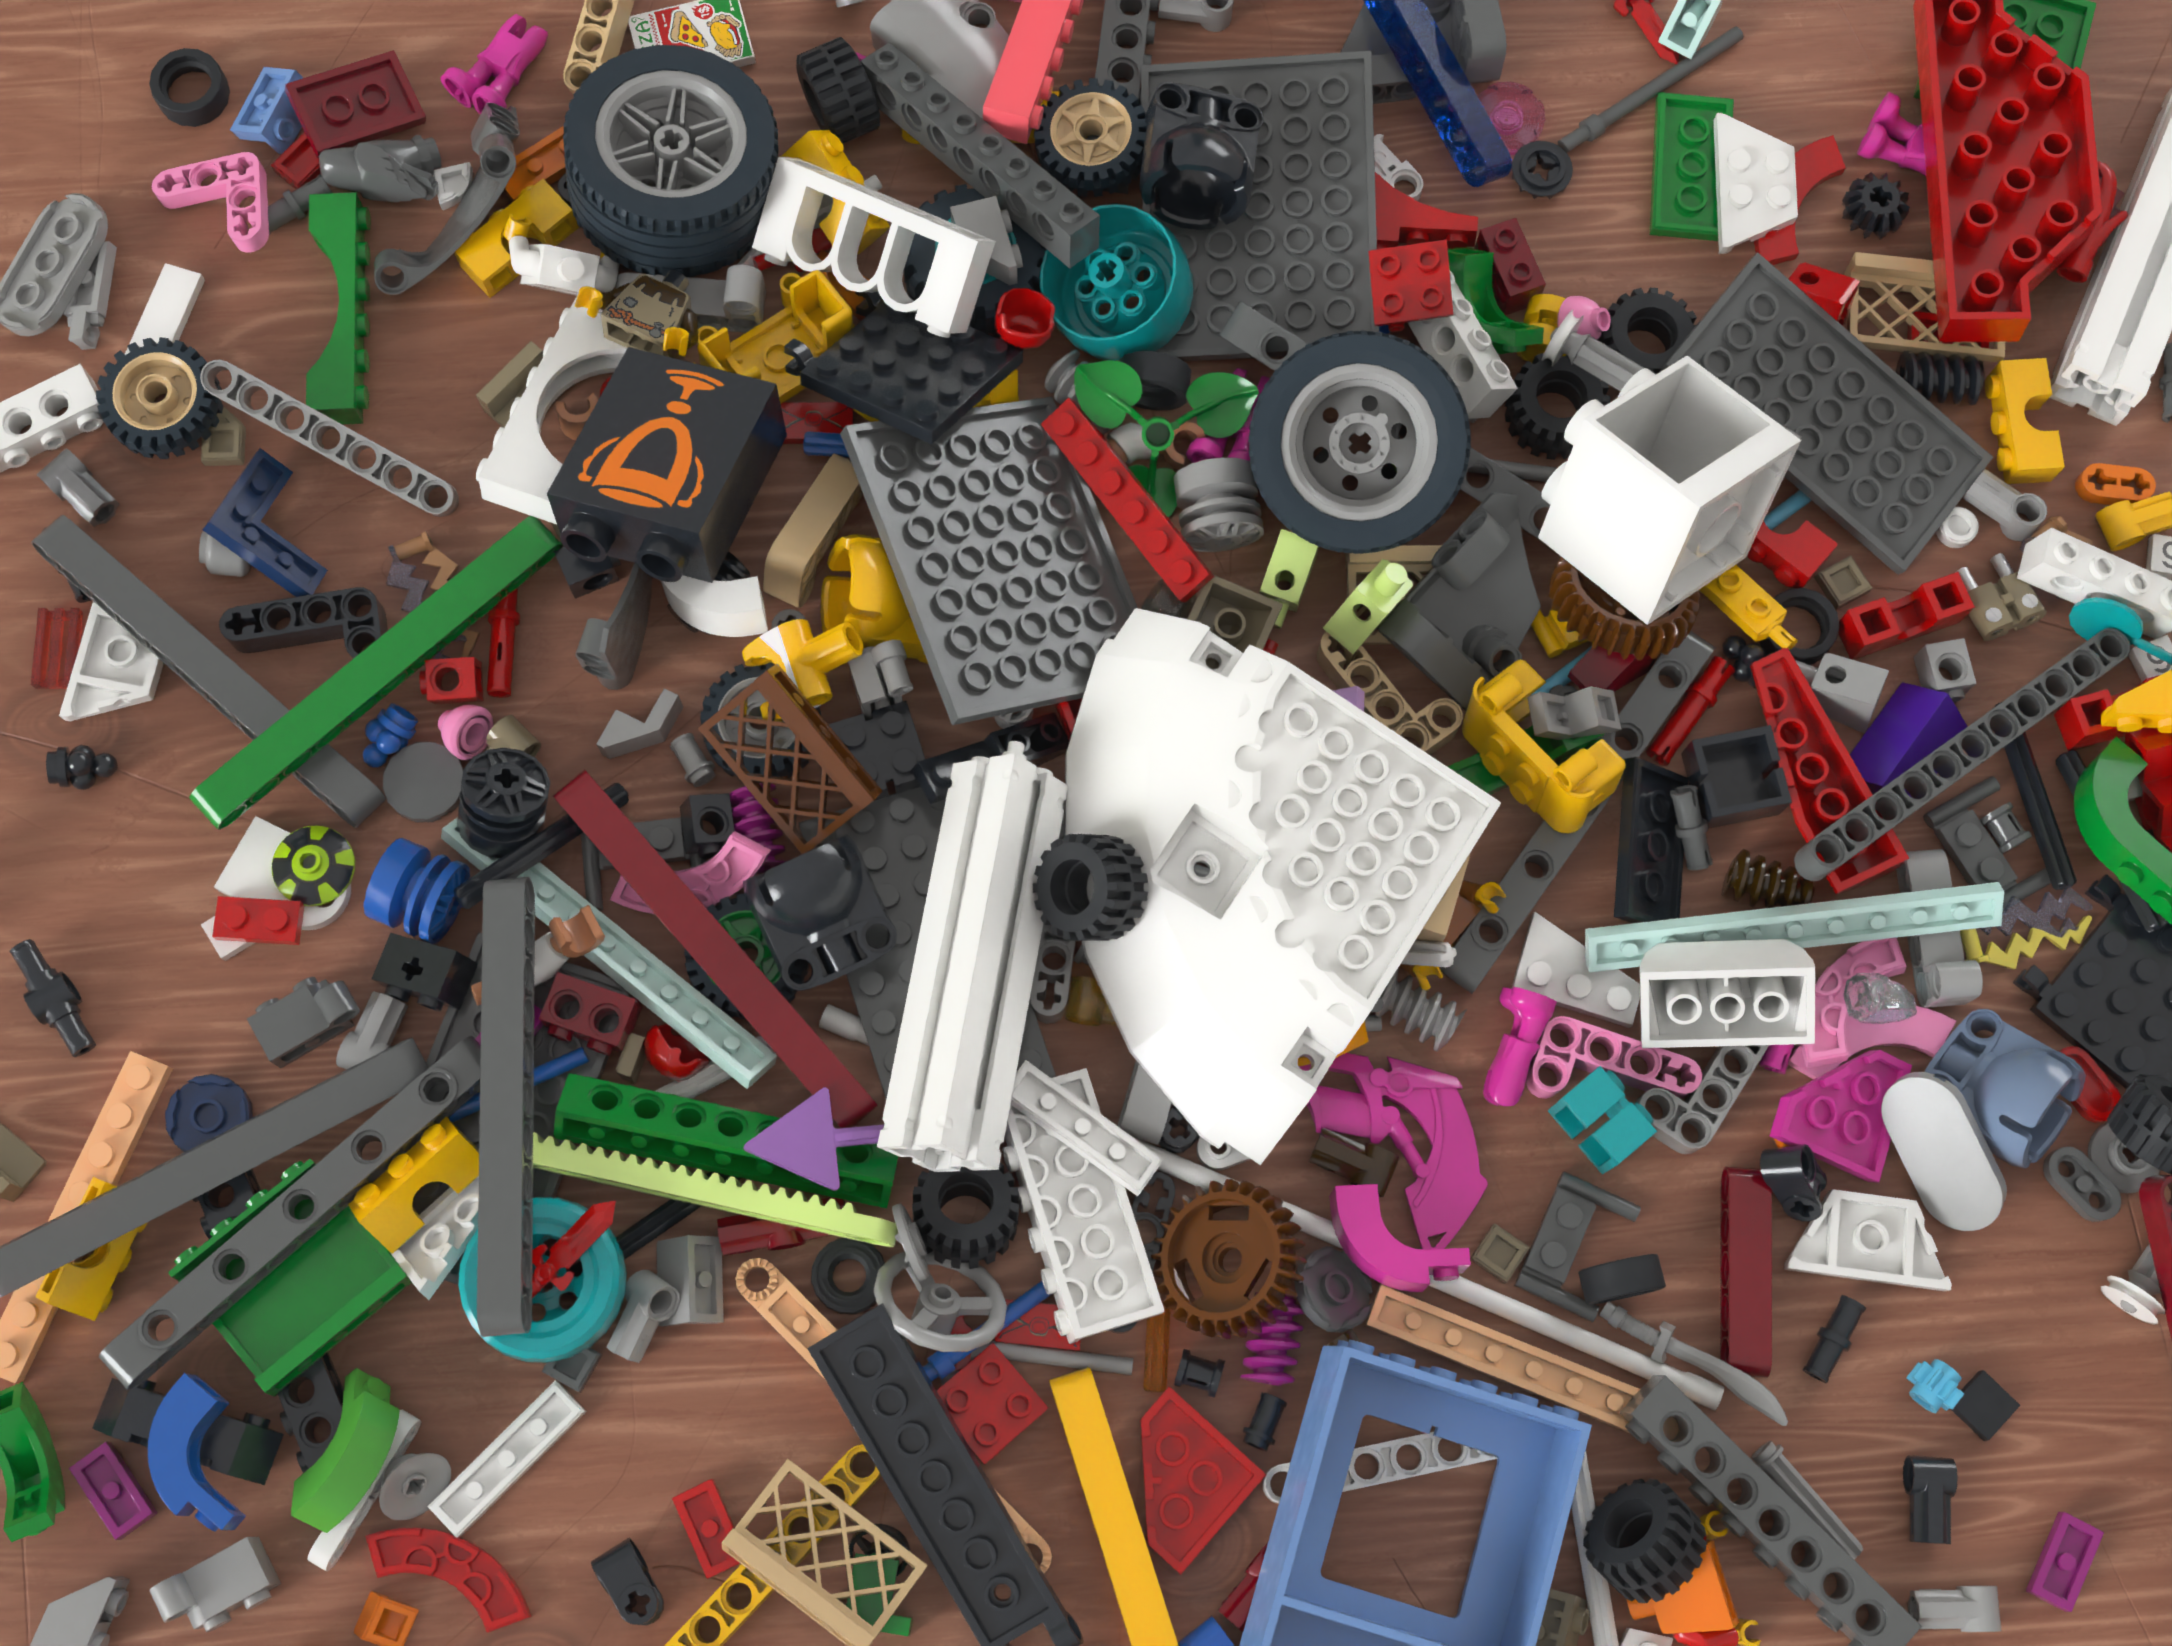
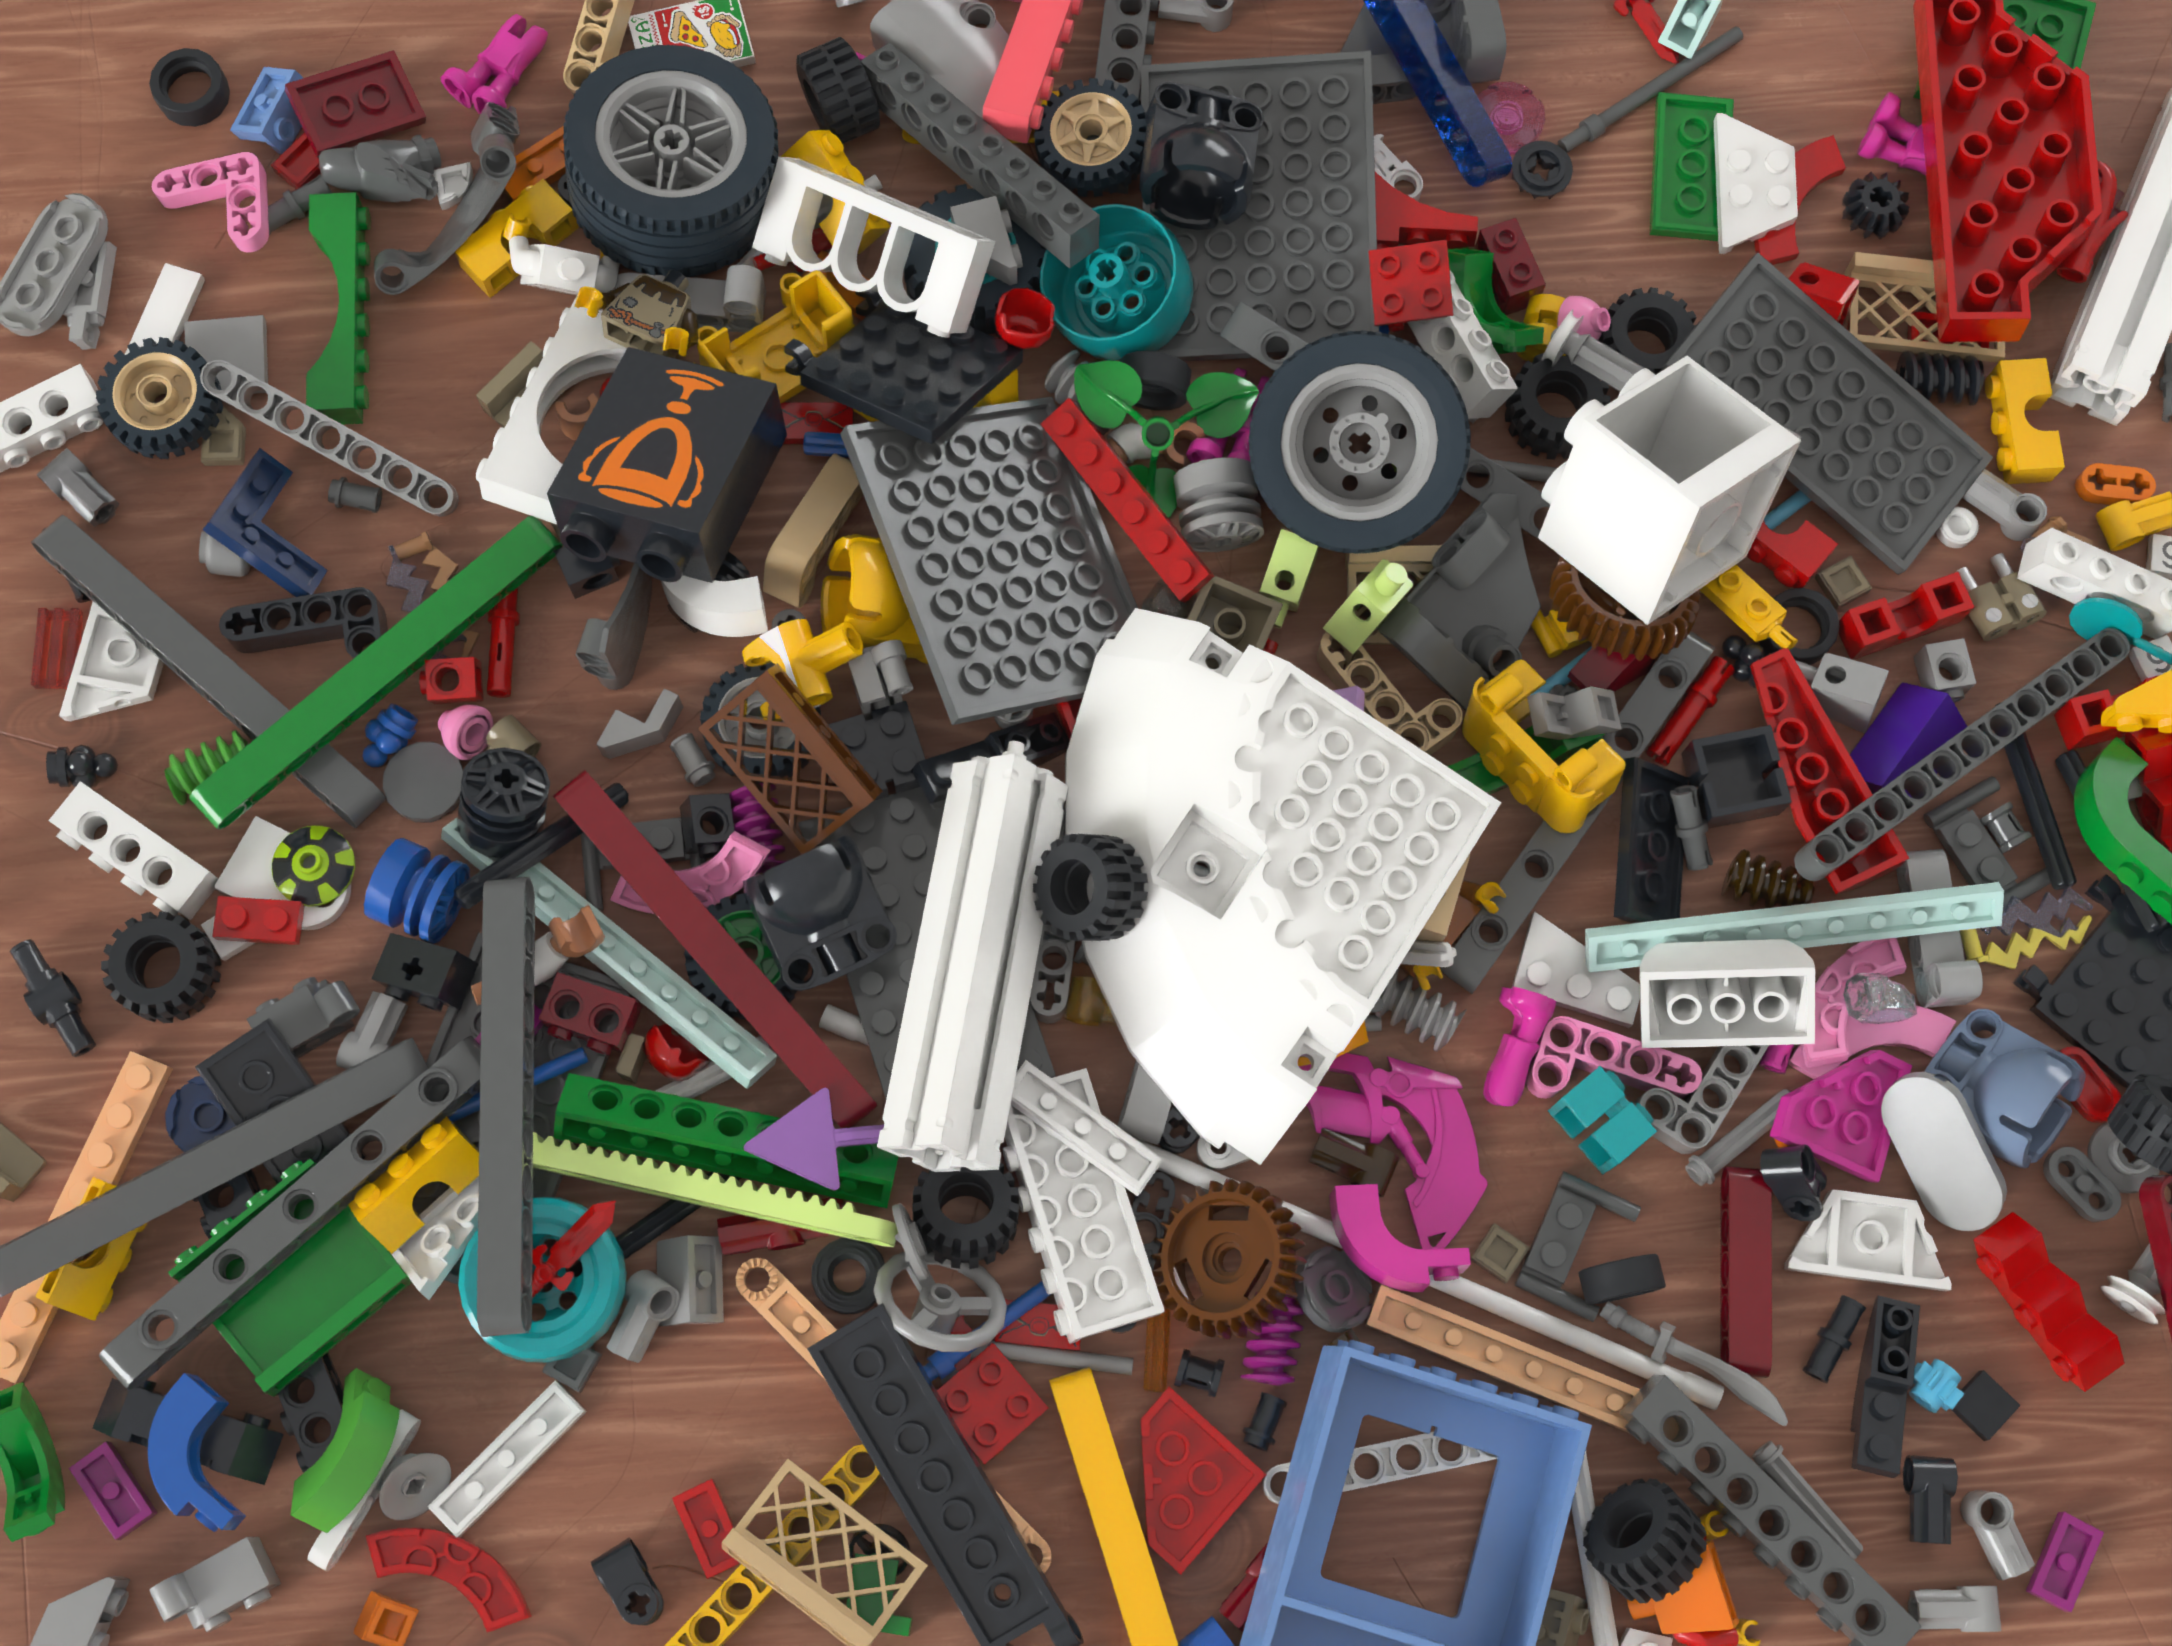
(87, 810): none -> white brick
(138, 945): none -> black tyre
(186, 776): none -> bright green piece
(234, 340): none -> light grey tile
(259, 1074): none -> black tile
(354, 495): none -> dark grey pin
(1703, 1168): none -> light grey axle
(1882, 1386): none -> black slope
(1999, 1535): none -> light grey piece
(2047, 1302): none -> red brick

